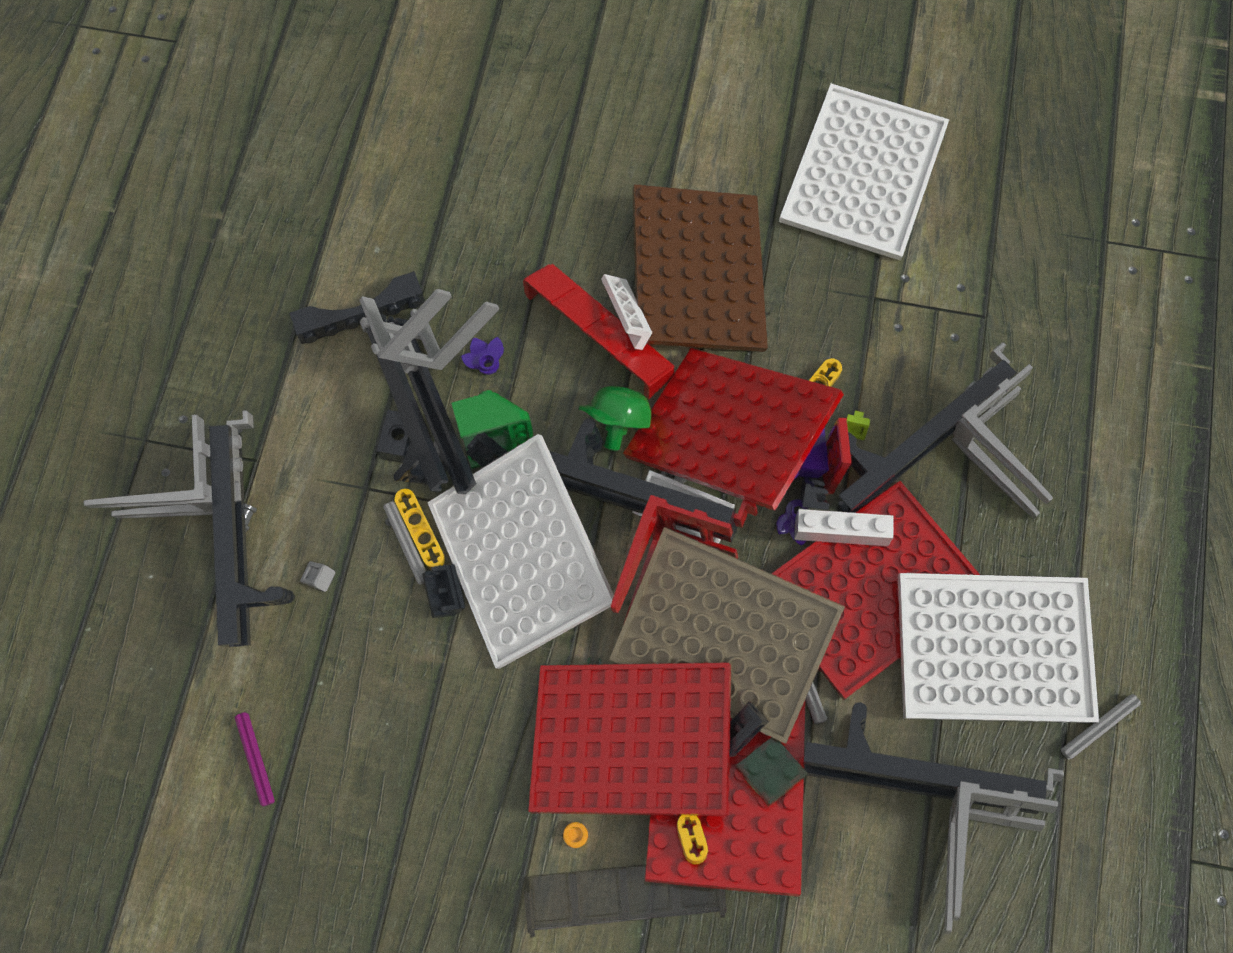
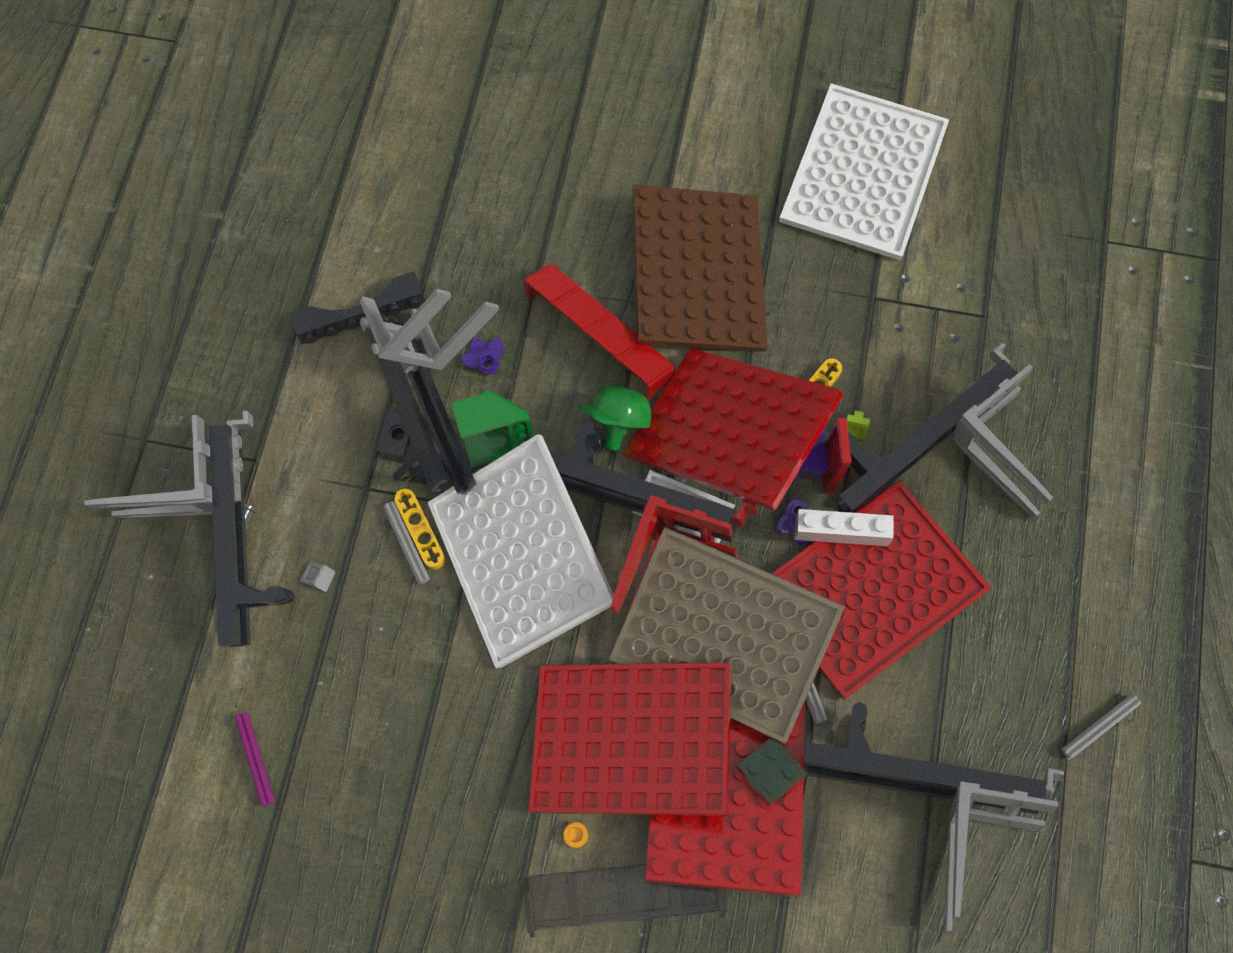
(443, 591): black hinge -> none
(484, 450): black hinge -> none
(628, 310): white fence -> none
(686, 839): yellow beam -> none
(745, 727): black hinge -> none
(813, 496): black hinge -> none
(996, 648): white plate -> none

